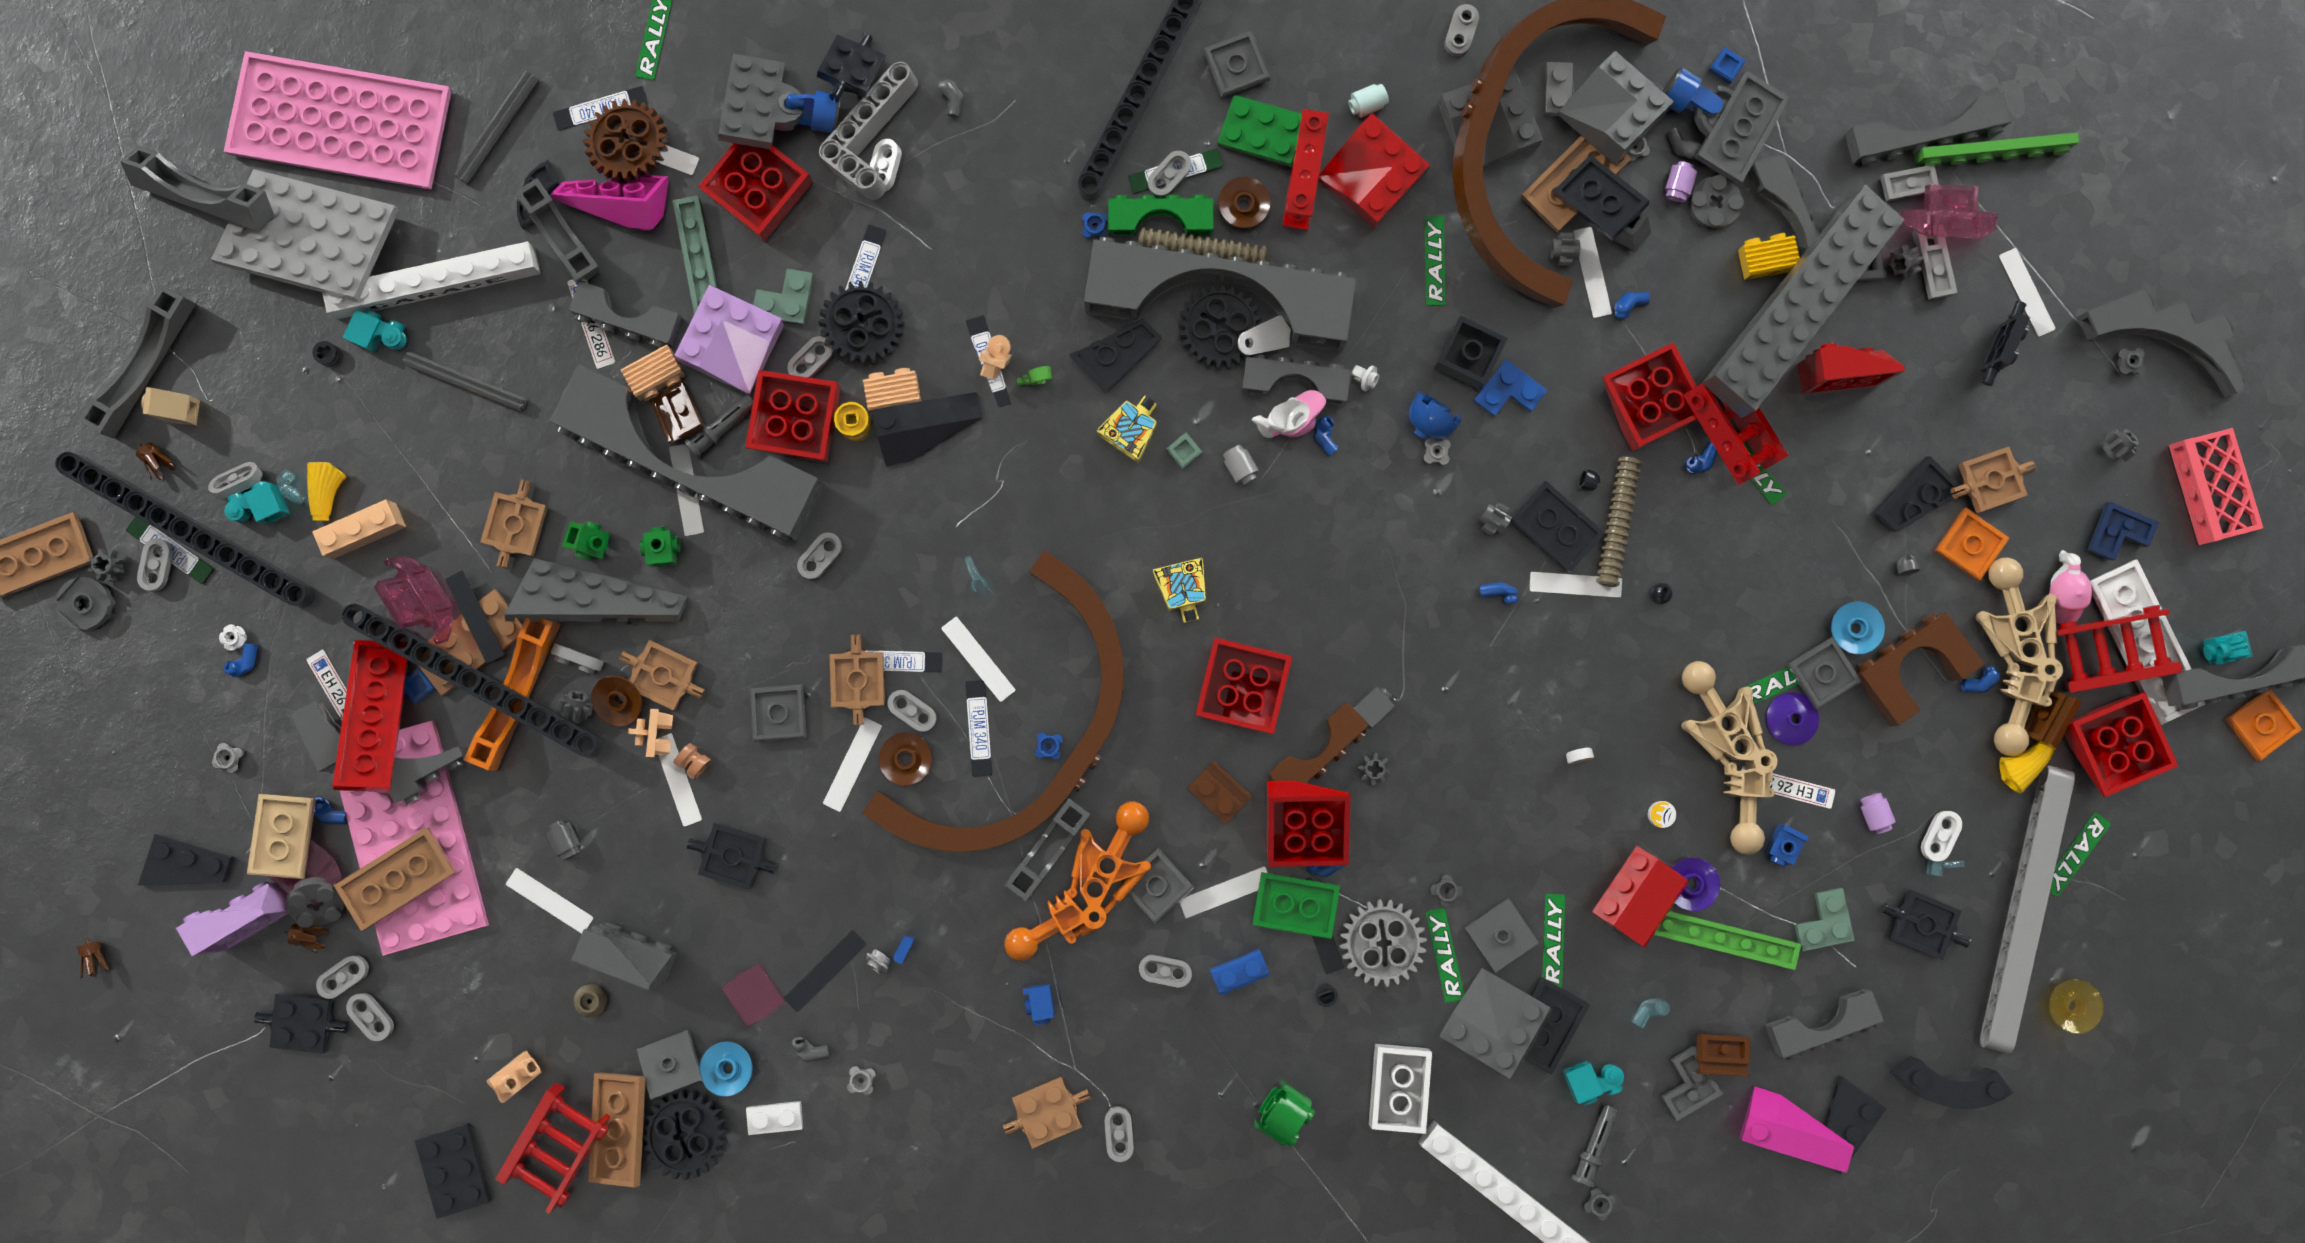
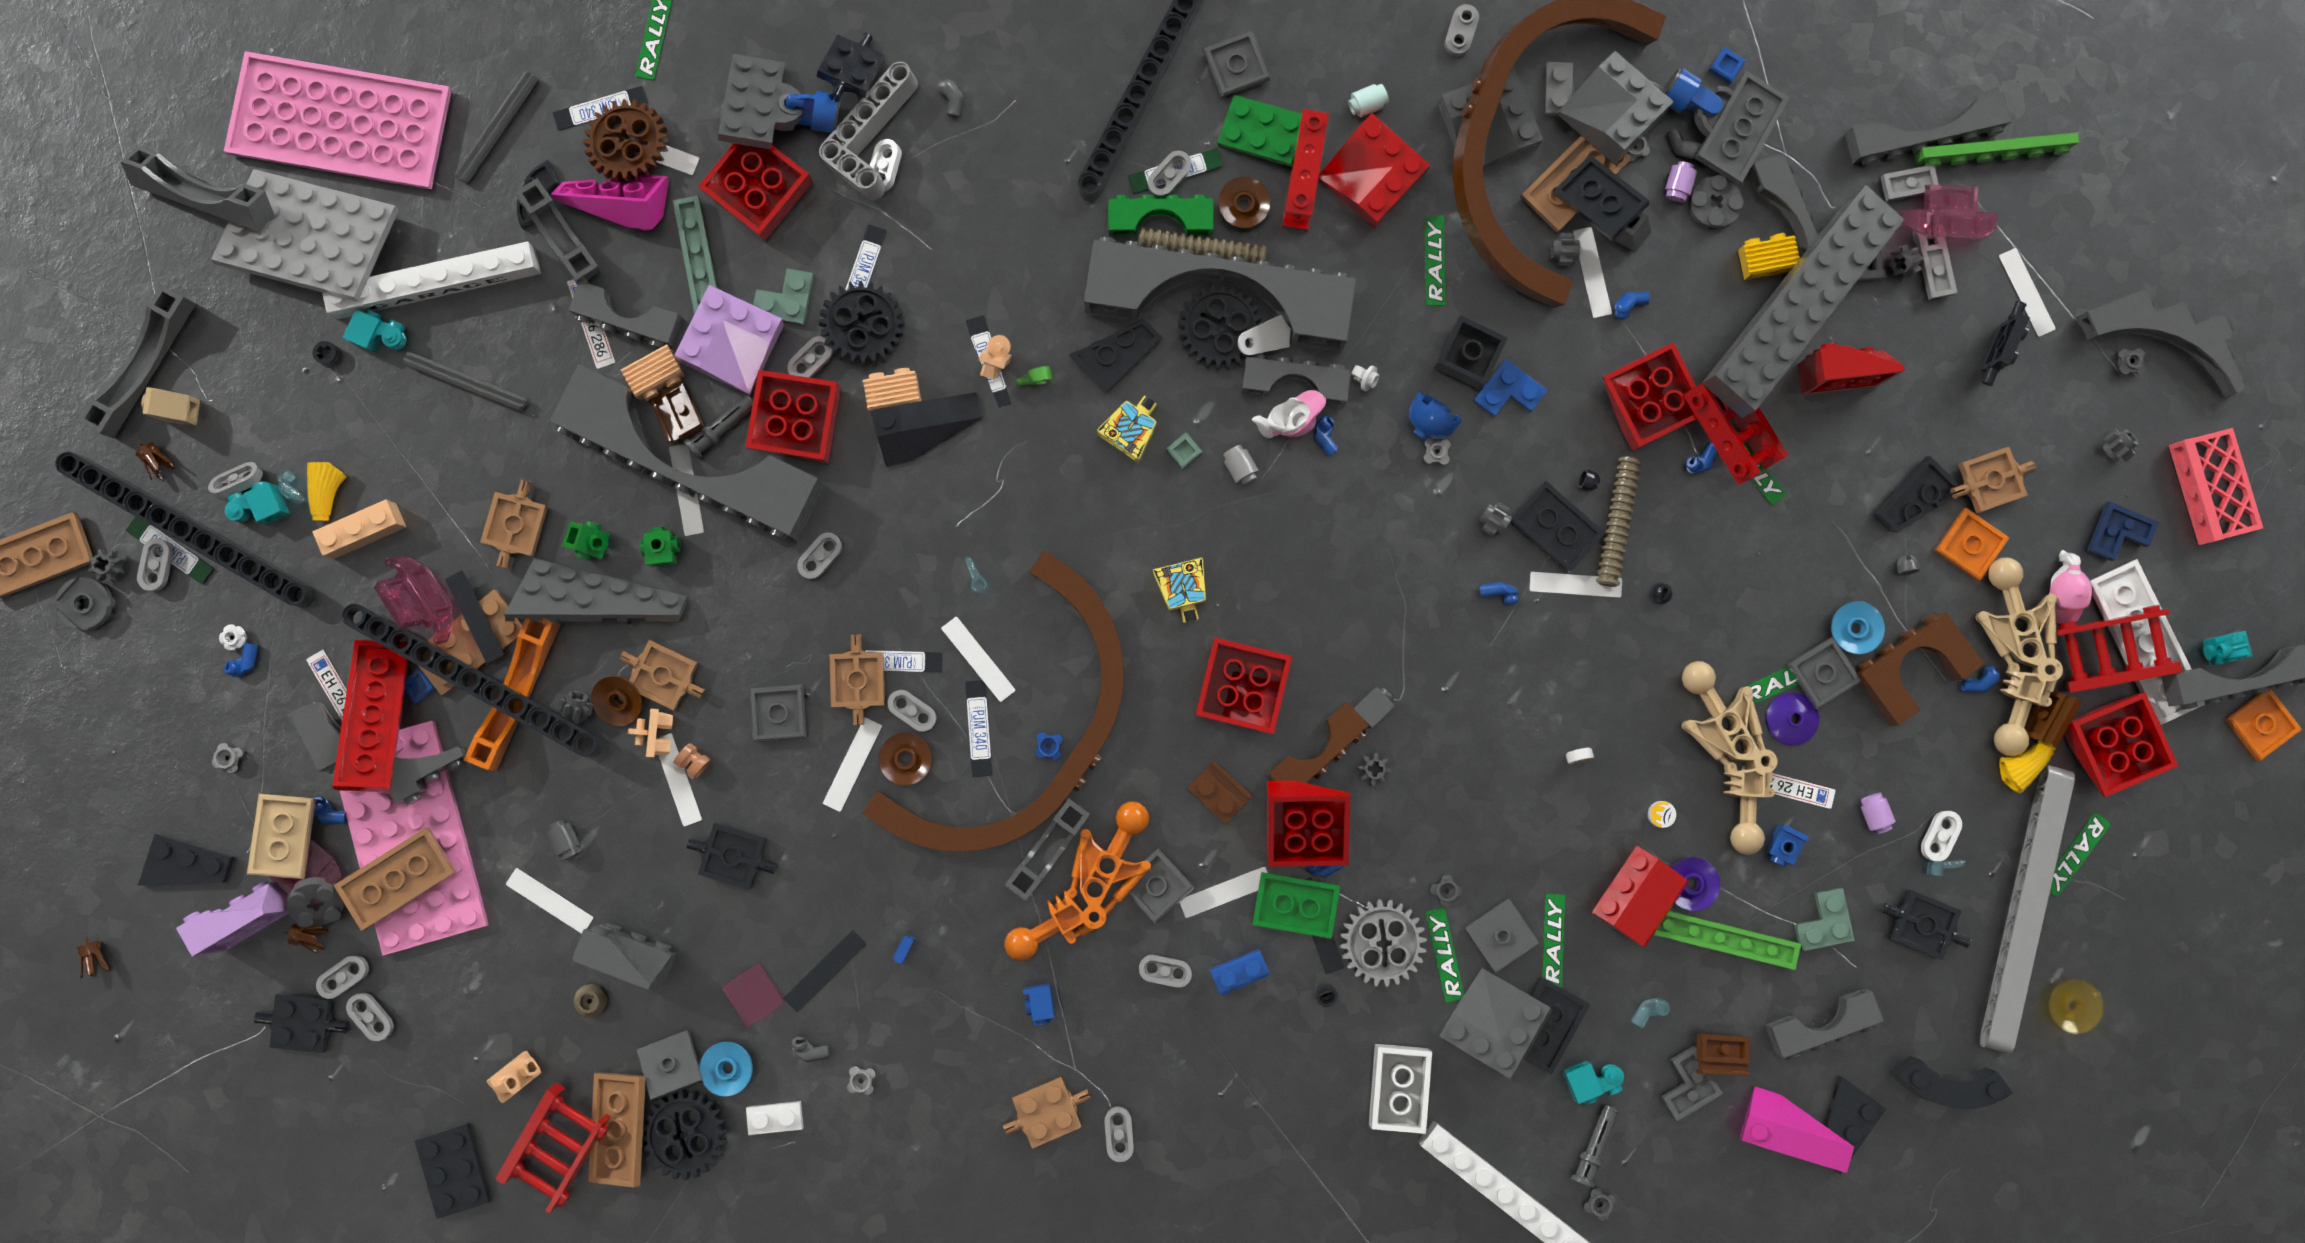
(587, 663): light grey plate -> none
(853, 421): yellow wheel -> none
(878, 961): light grey plate -> none
(1091, 218): blue plate -> none
(1284, 1114): green brick -> none

